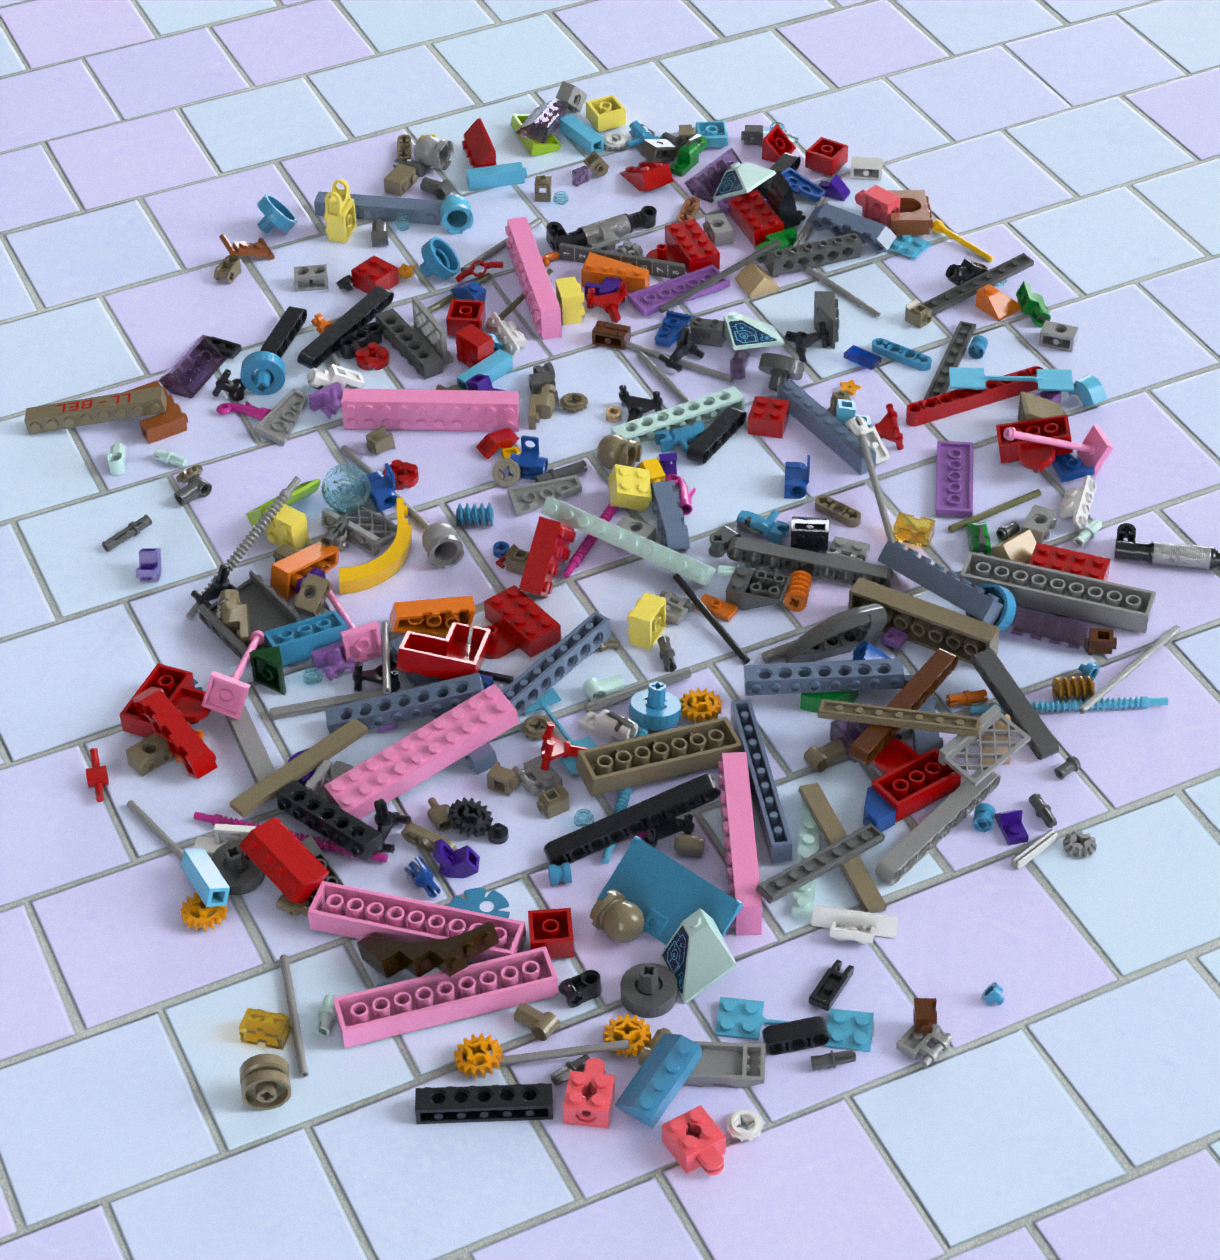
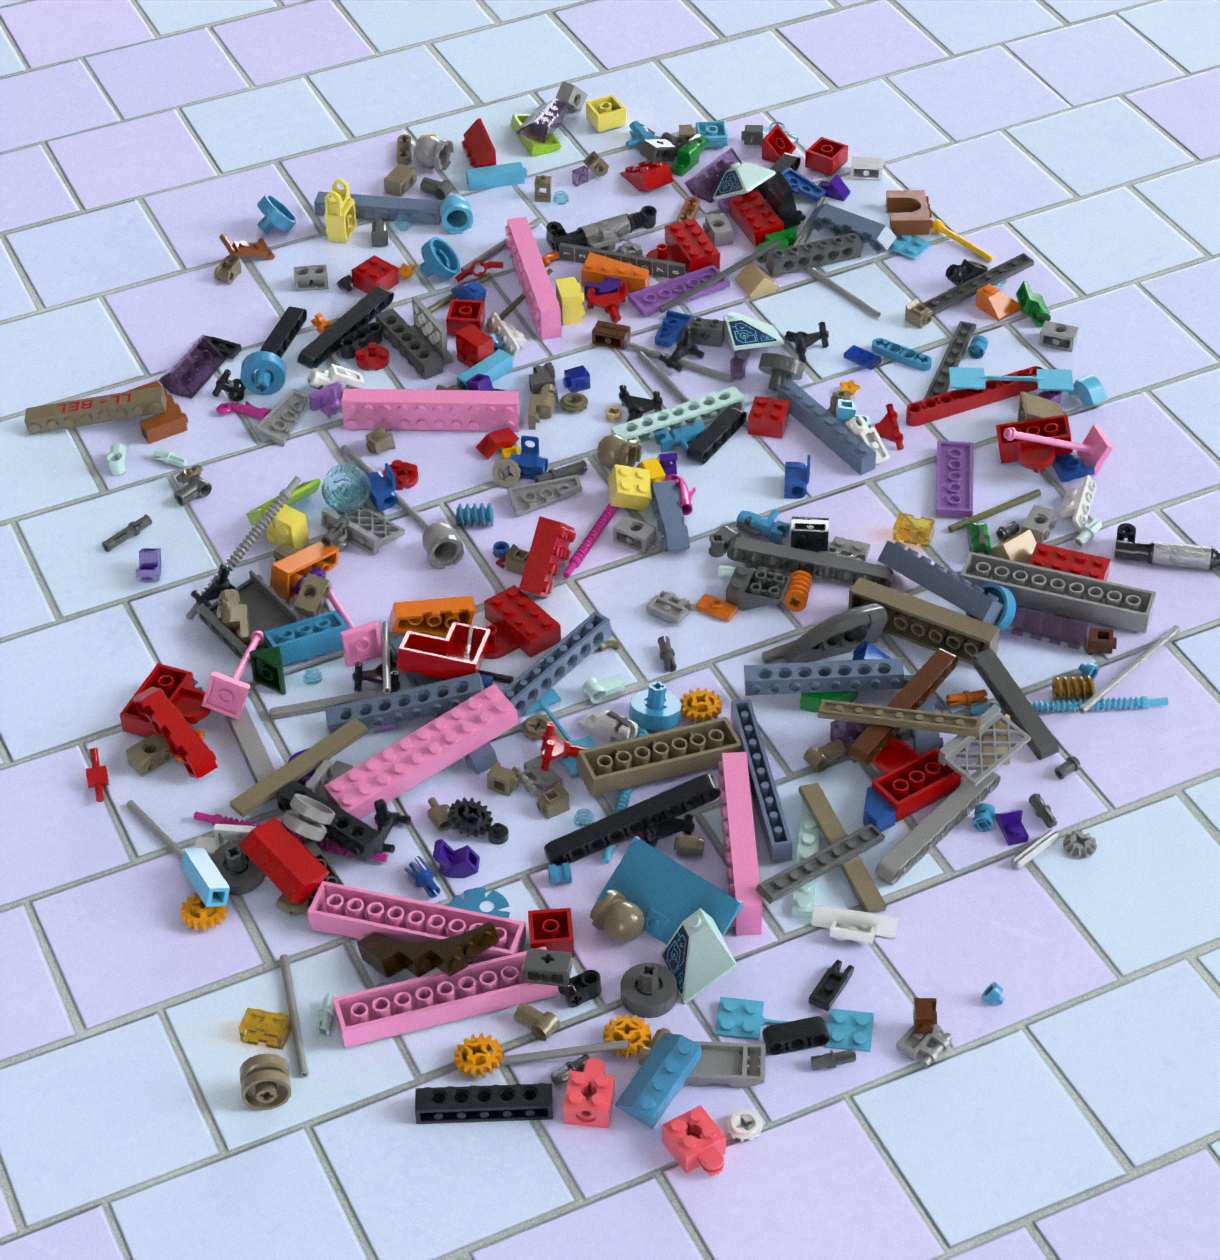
(308, 817): none -> light grey wheel
(333, 658): medium lavender piece -> none
(386, 565): yellow arch -> none
(420, 168): dark grey arm -> none
(420, 837): dark tan beam -> none
(547, 967): none -> dark grey brick
(576, 379): none -> clear blue brick
(581, 134): medium azure brick -> none
(615, 141): white gear -> none
(626, 694): light grey axle -> none
(628, 541): light aqua brick -> none
(647, 621): light yellow brick -> none
(710, 617): black piece -> none
(827, 311): dark grey slope -> none
(848, 516): dark tan beam -> none
(876, 488): light grey piece -> none
(878, 204): coral brick -> none
(894, 638): medium lavender plate -> none

